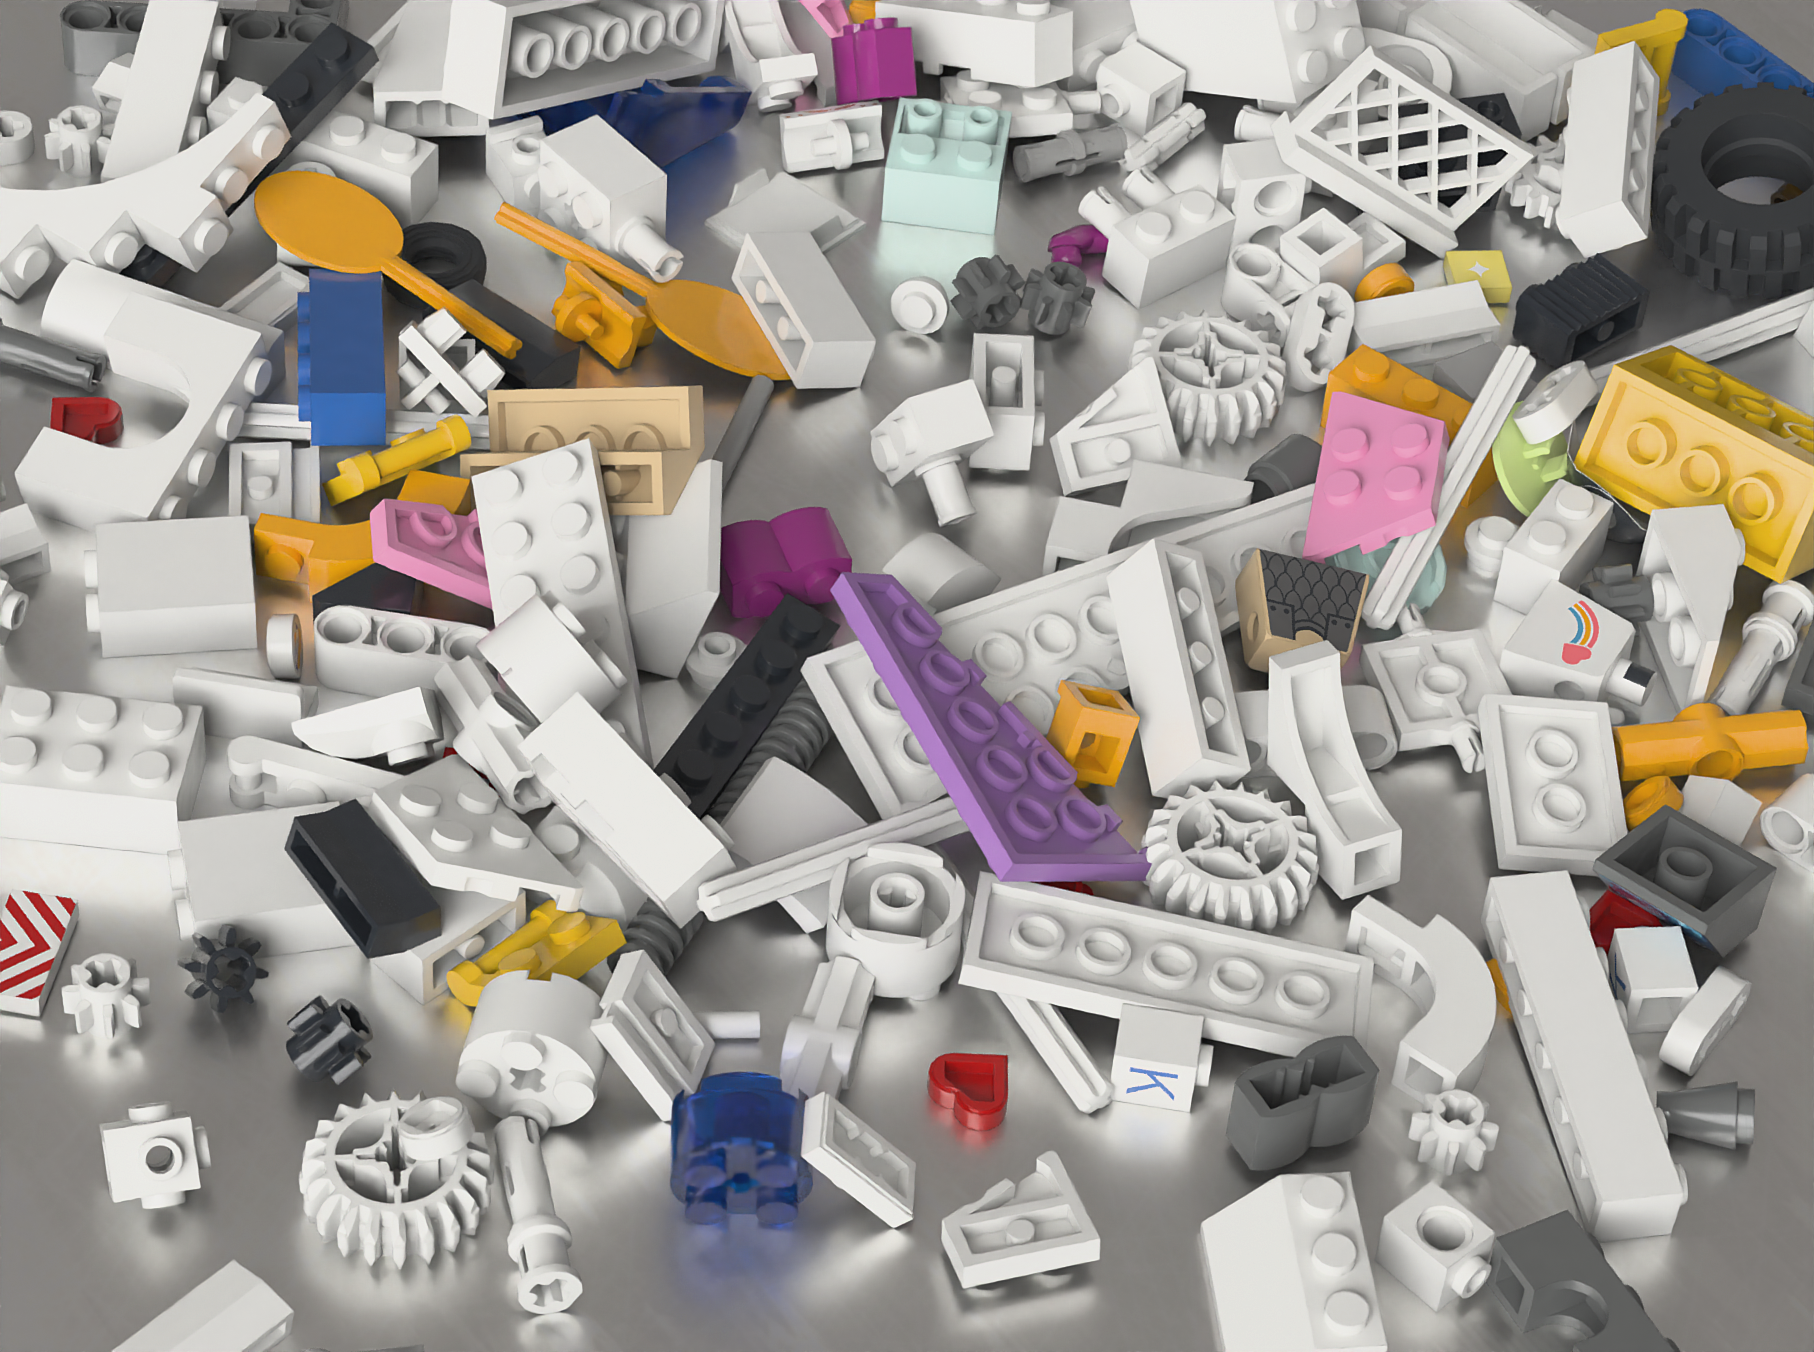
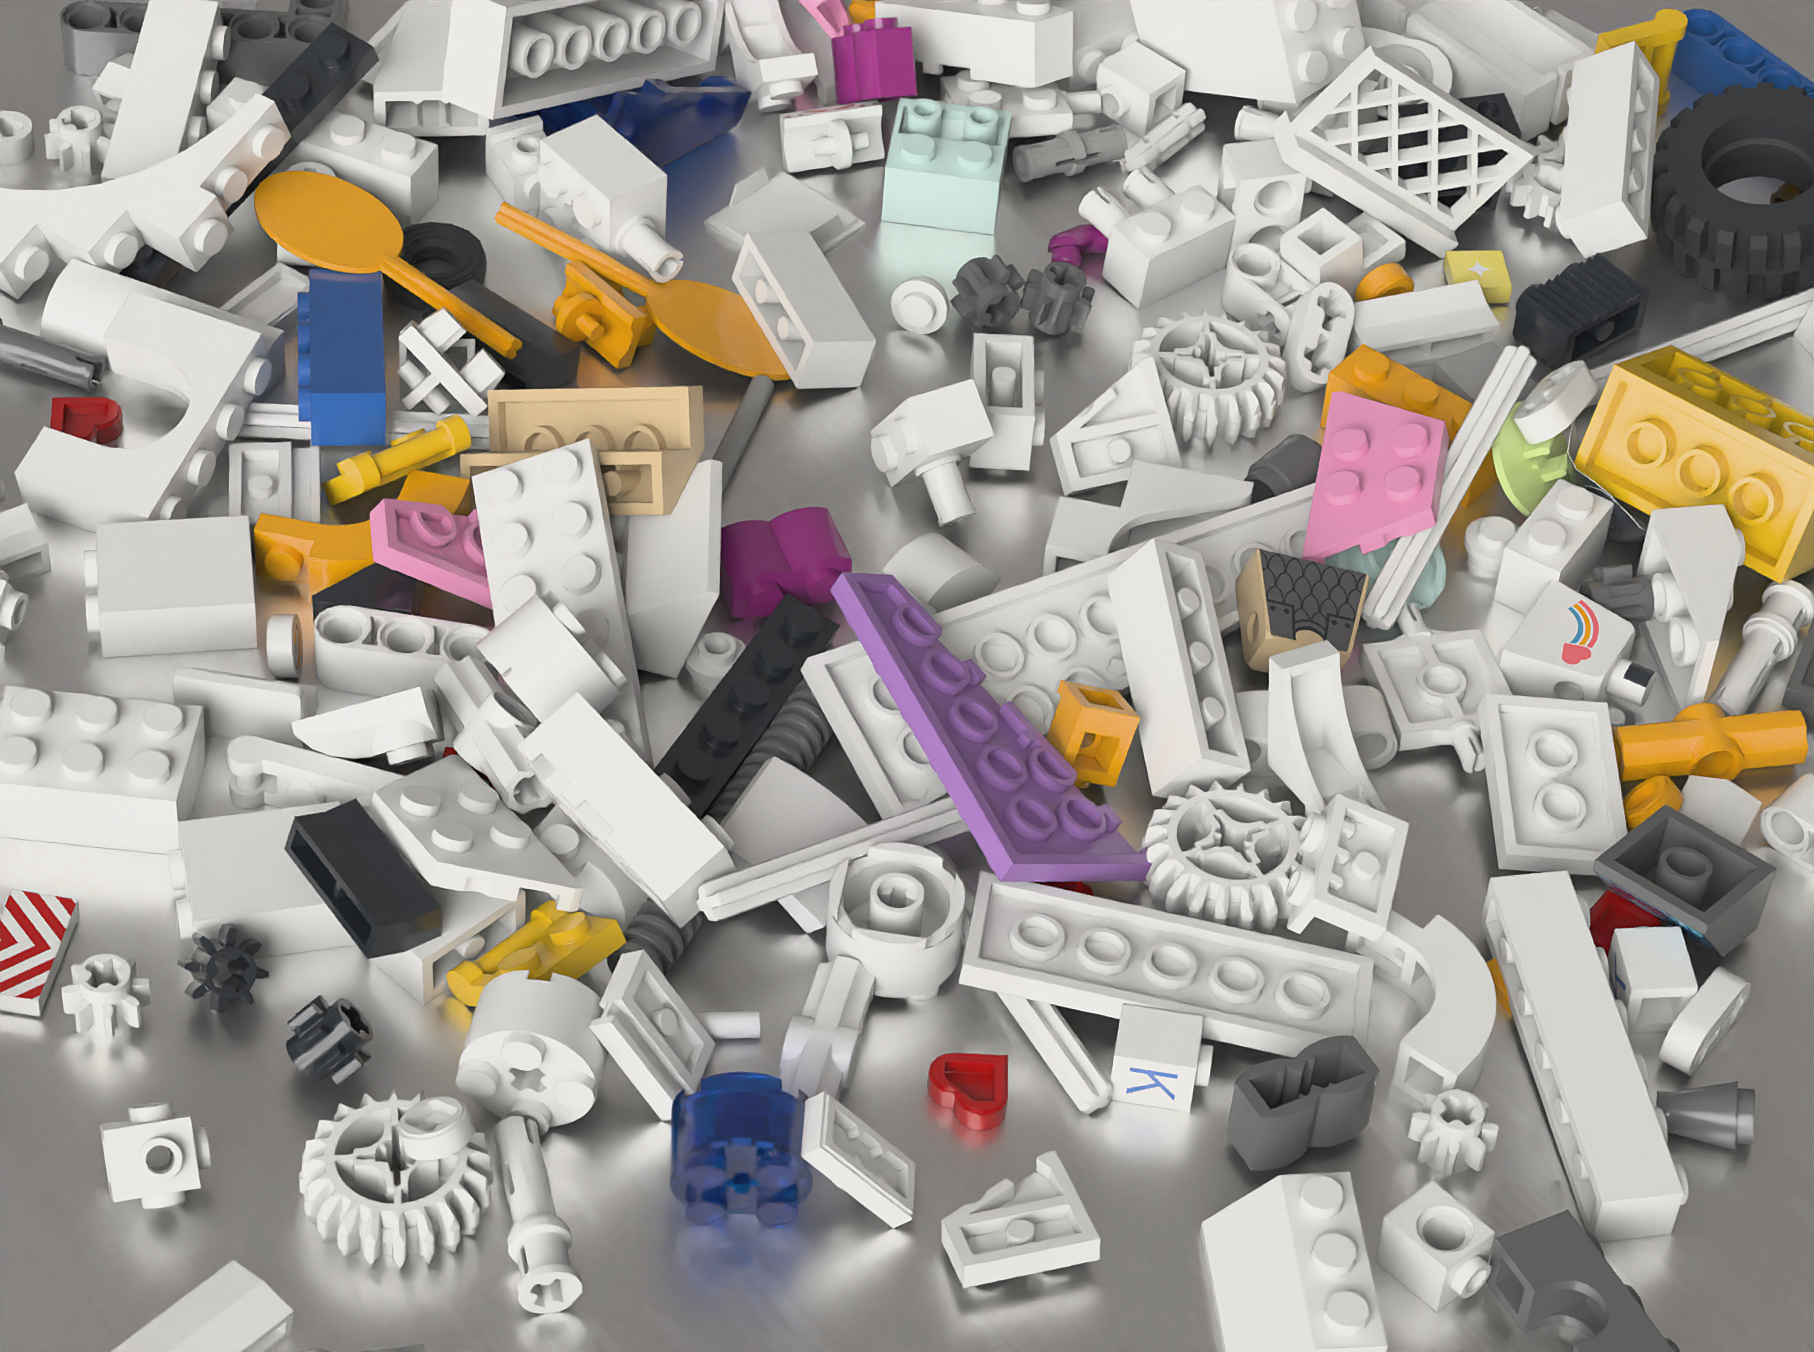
(1347, 868): none -> white bracket

